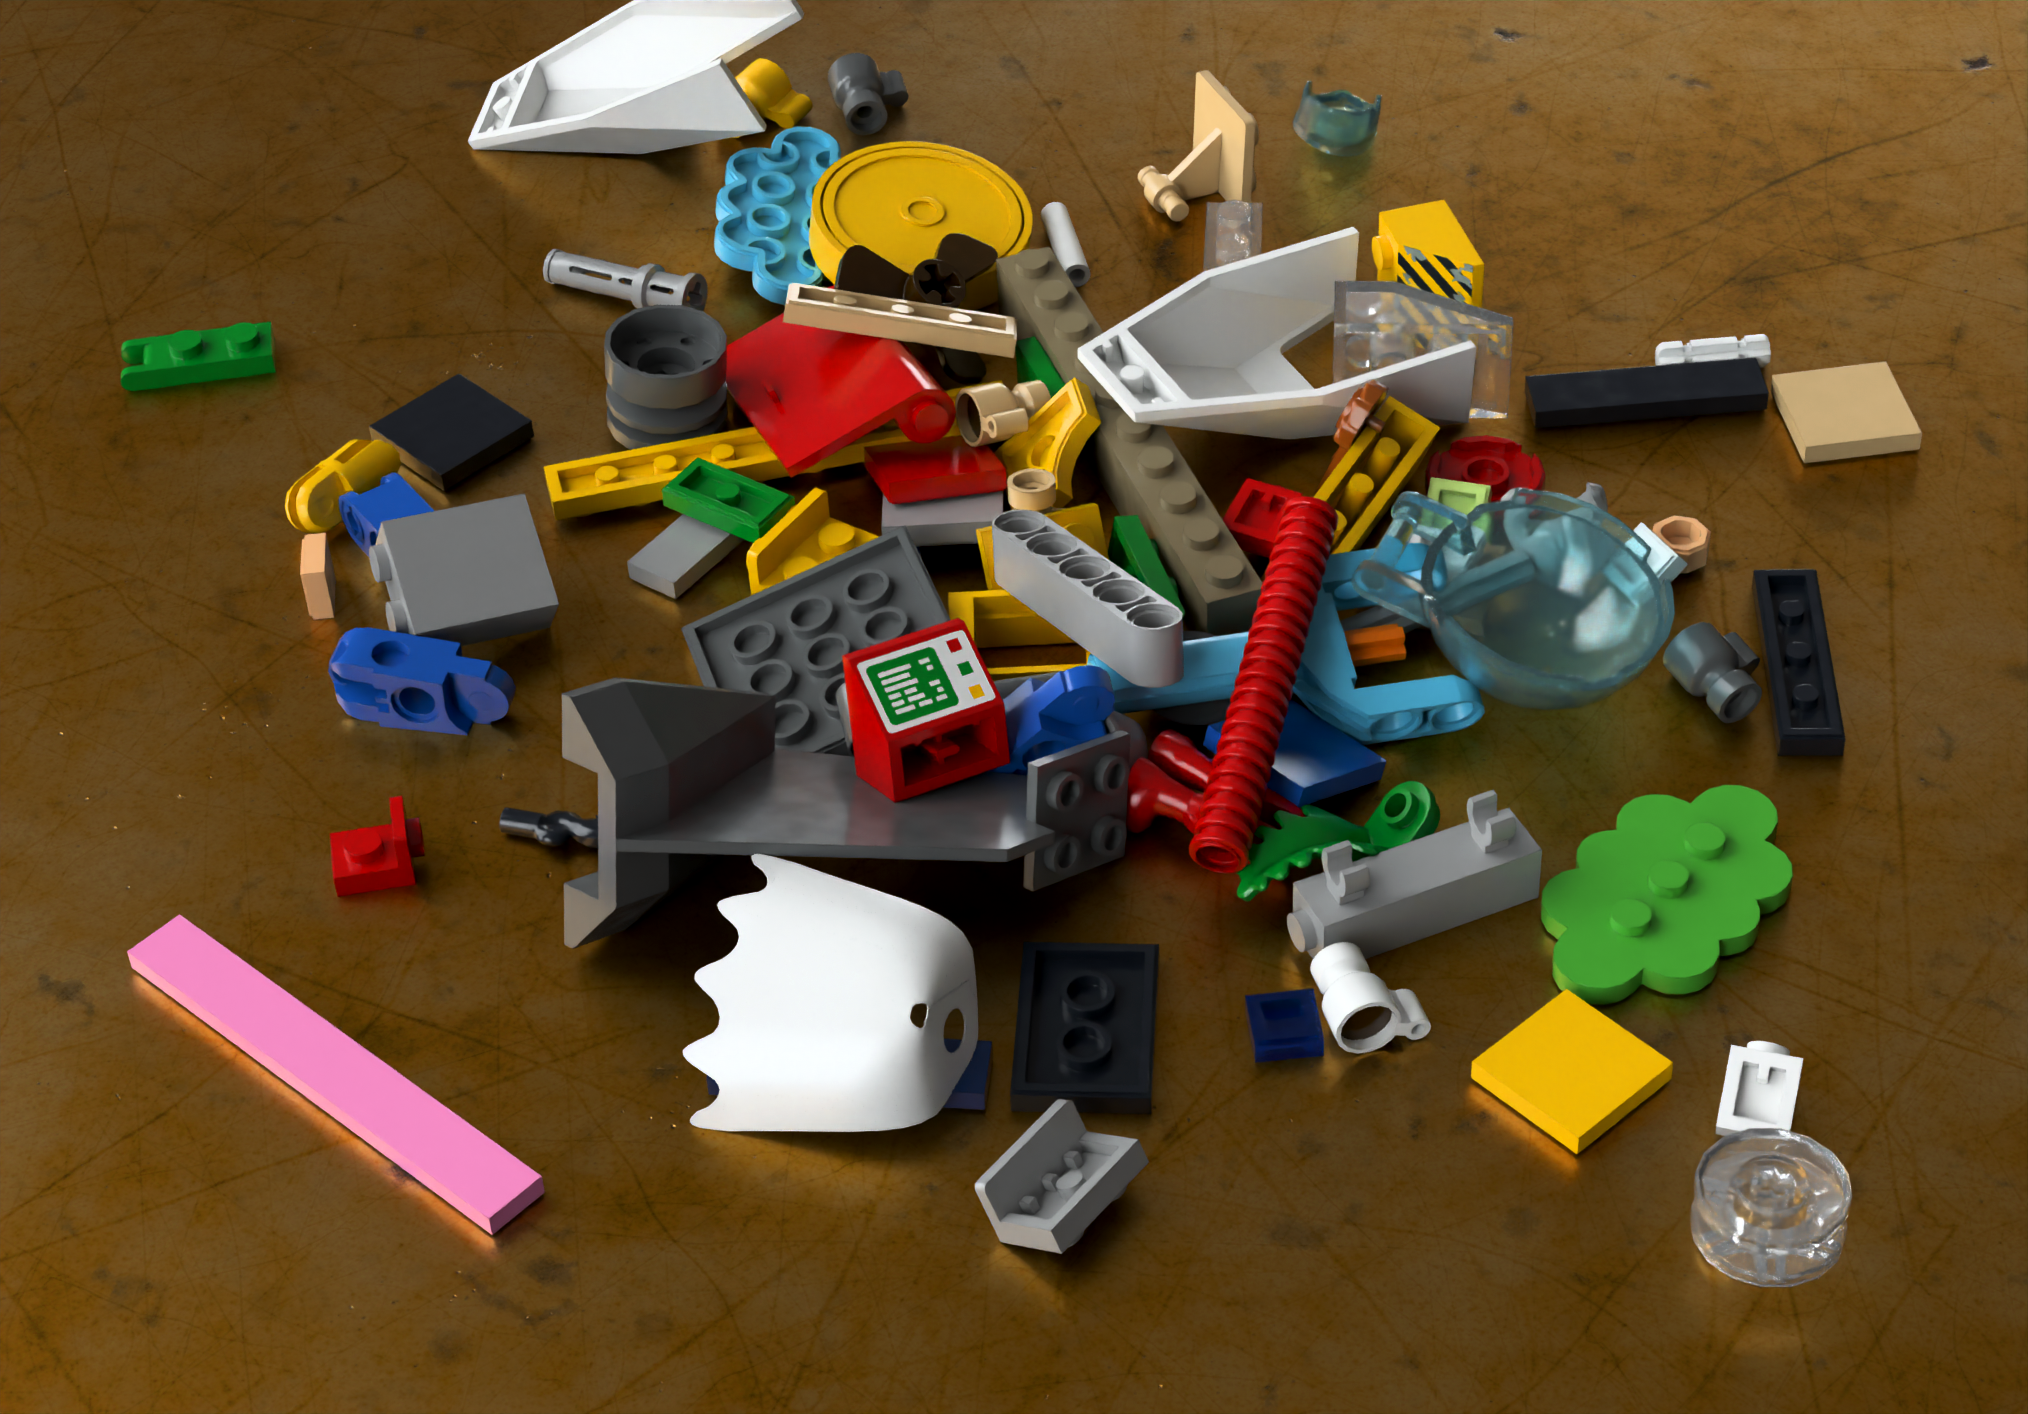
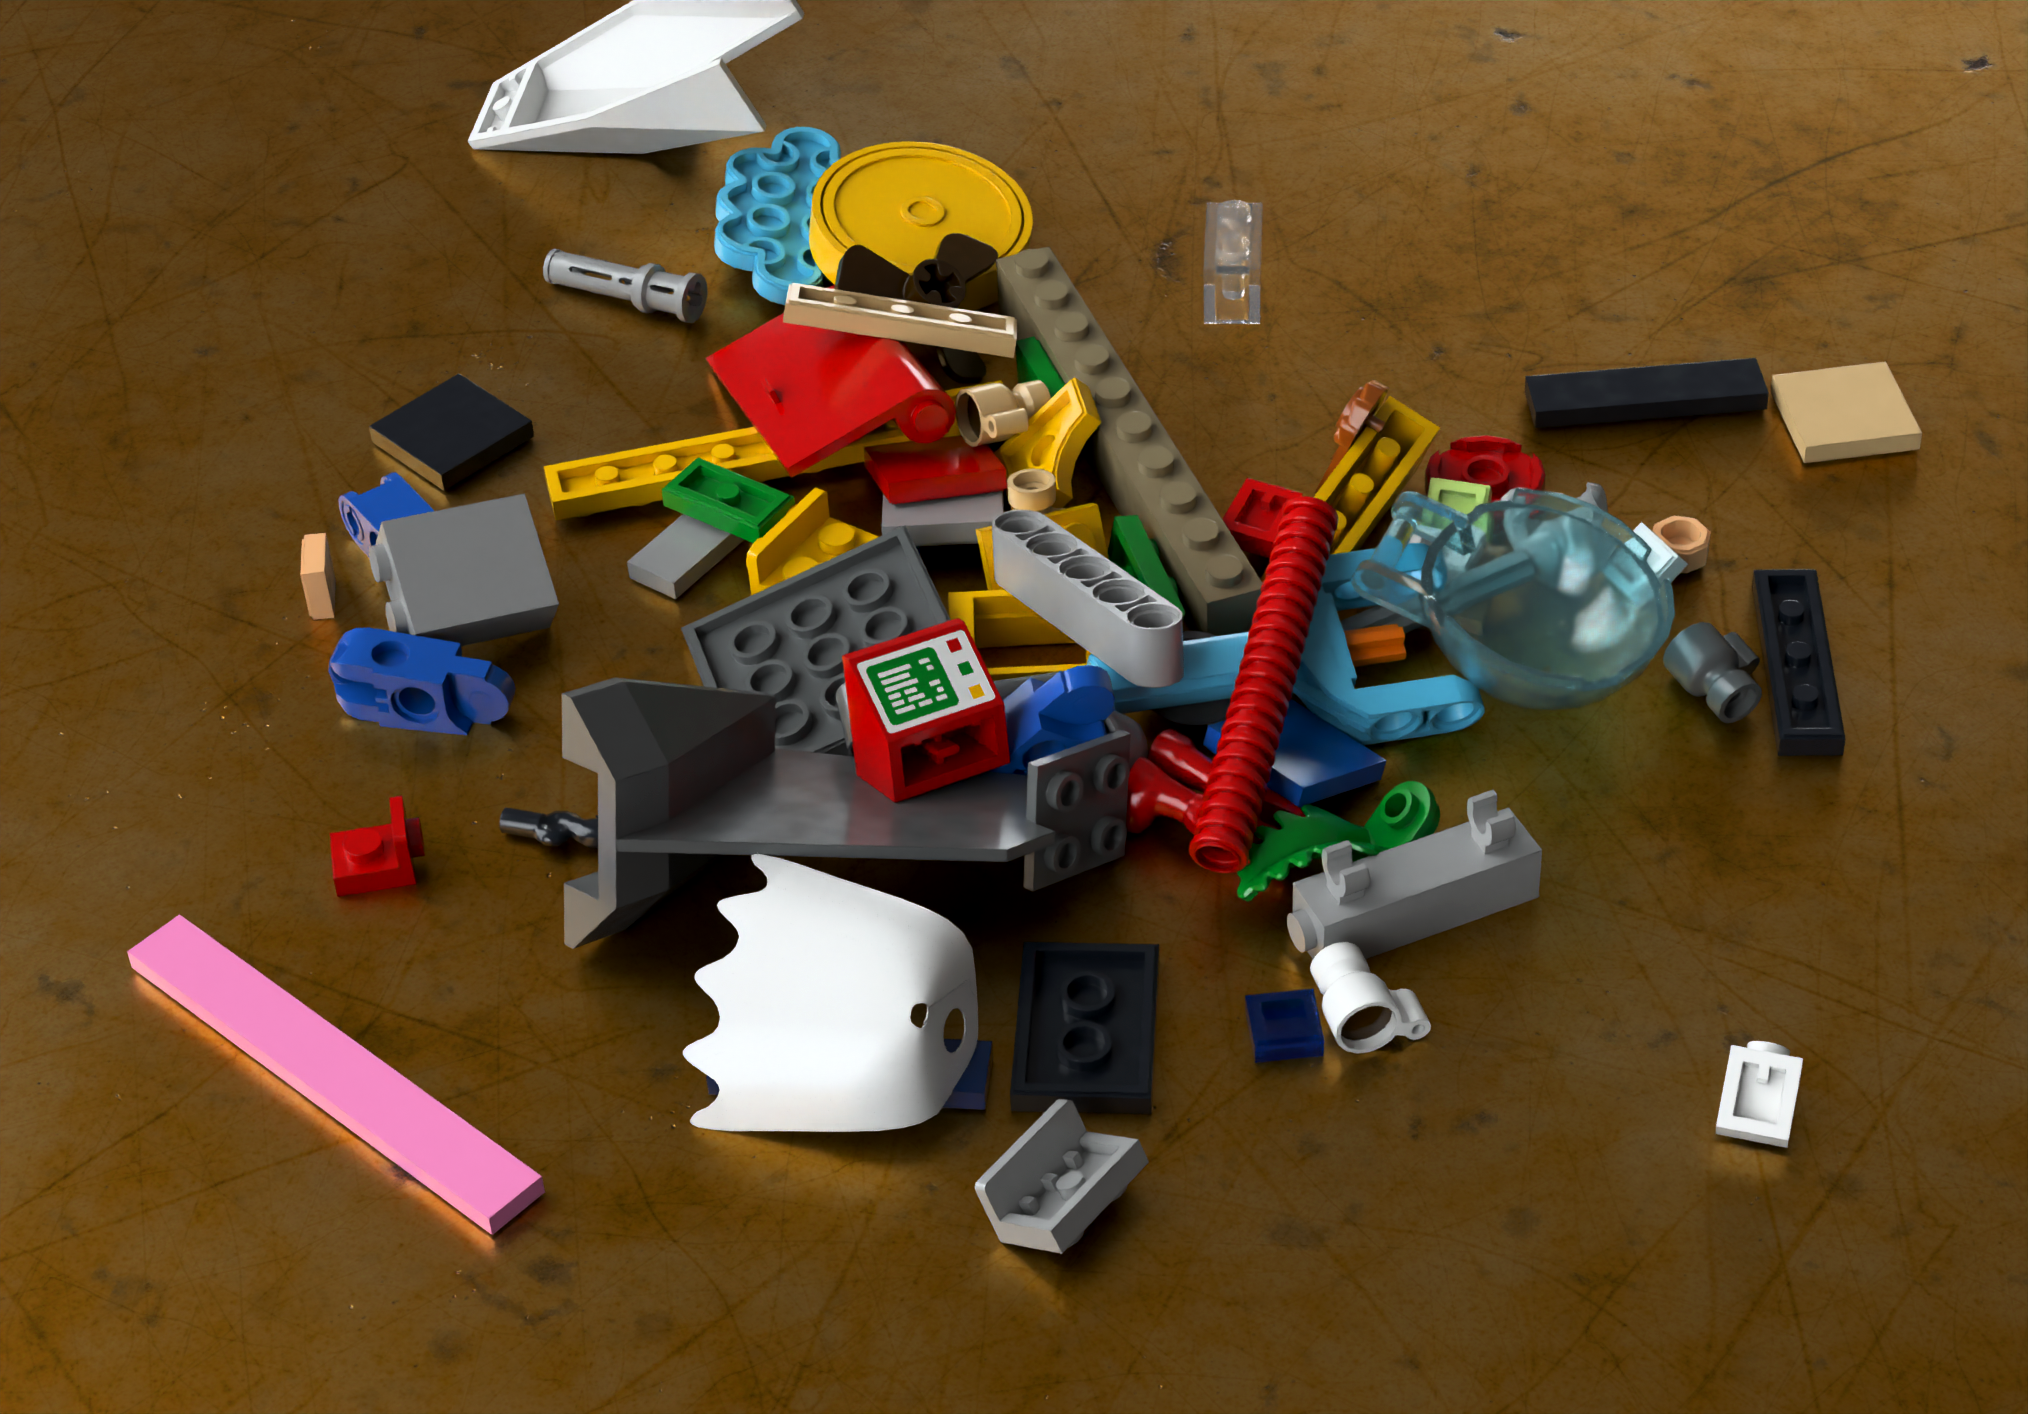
(199, 356): green hinge -> none
(355, 467): yellow arm -> none
(665, 376): dark grey wheel -> none
(773, 94): yellow piece -> none
(865, 91): dark grey piece -> none
(1065, 242): white piece -> none
(1217, 344): white windscreen -> none
(1219, 158): tan plate -> none
(1337, 121): clear light blue hair -> none
(1395, 322): clear slope -> none
(1428, 252): yellow slope -> none
(1572, 1071): yellow tile -> none
(1665, 894): bright green plate -> none
(1714, 350): white axle -> none
(1770, 1207): clear wheel -> none

